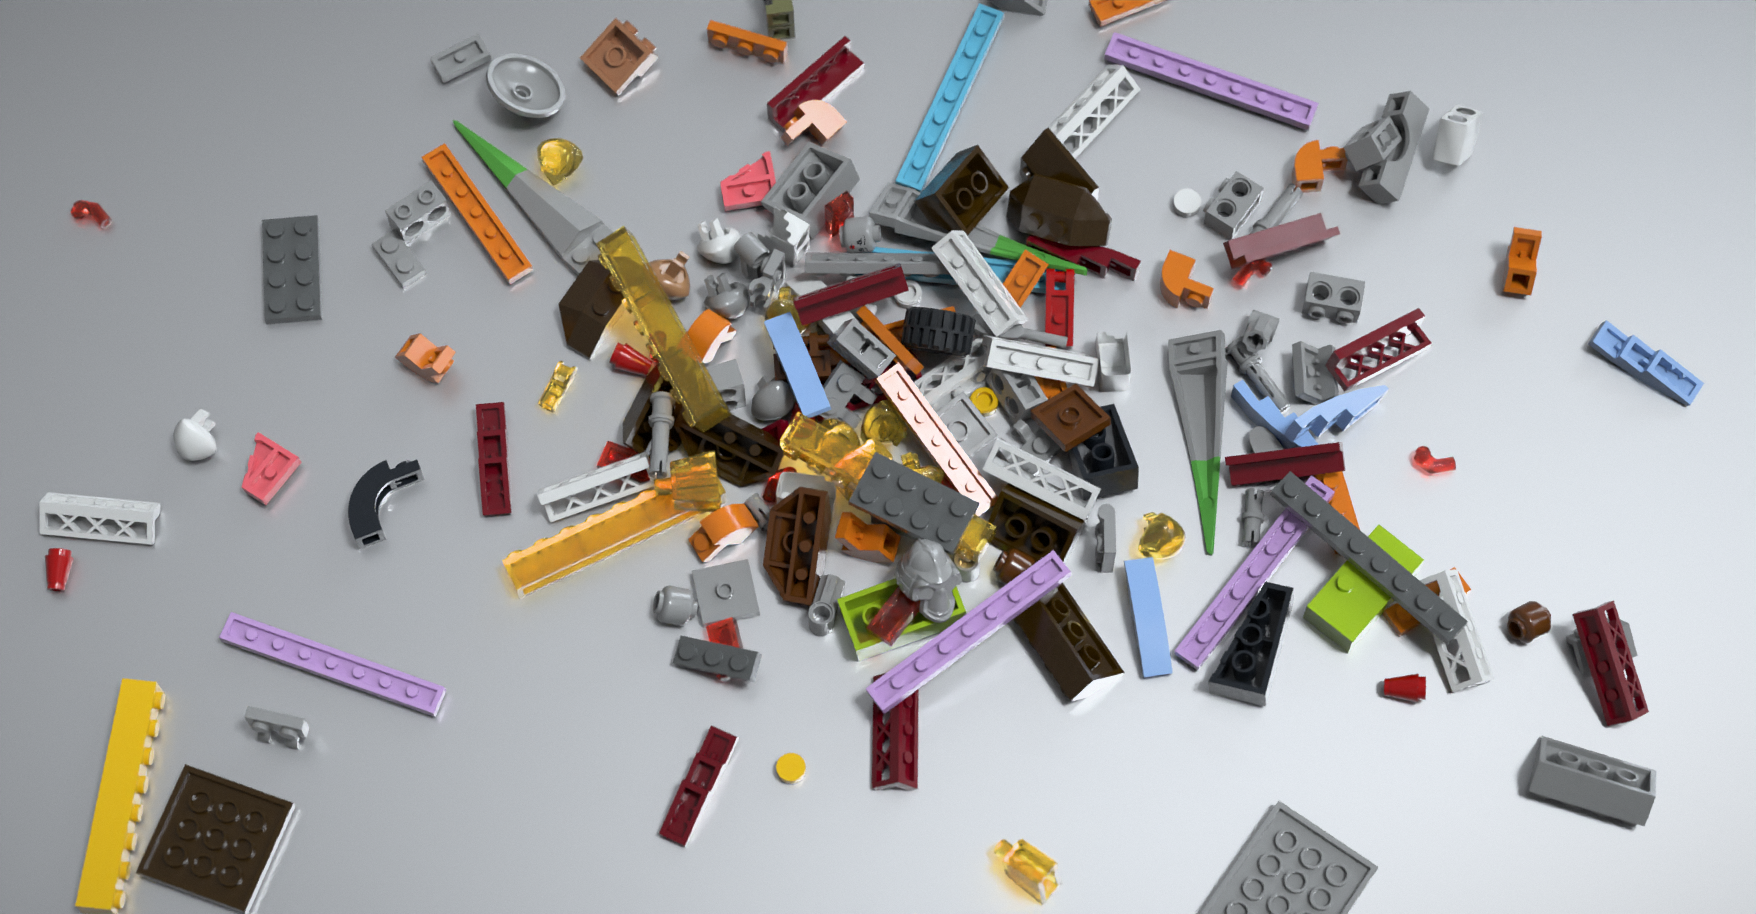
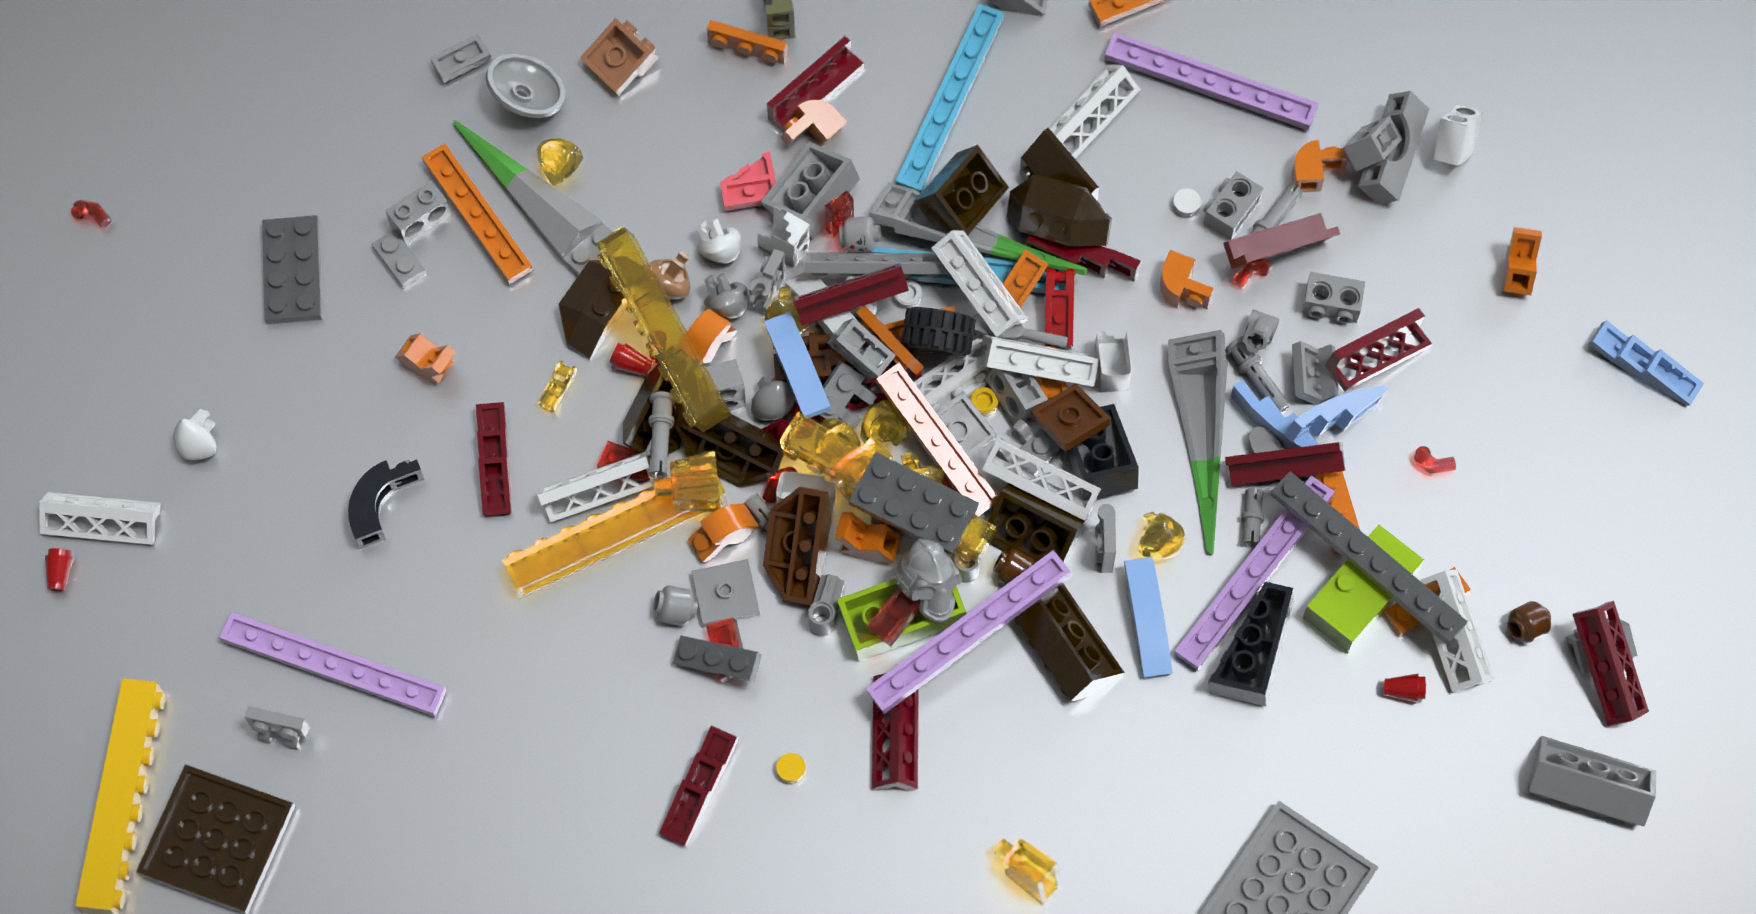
(268, 469): coral wing -> none
(752, 255): light grey piece -> none

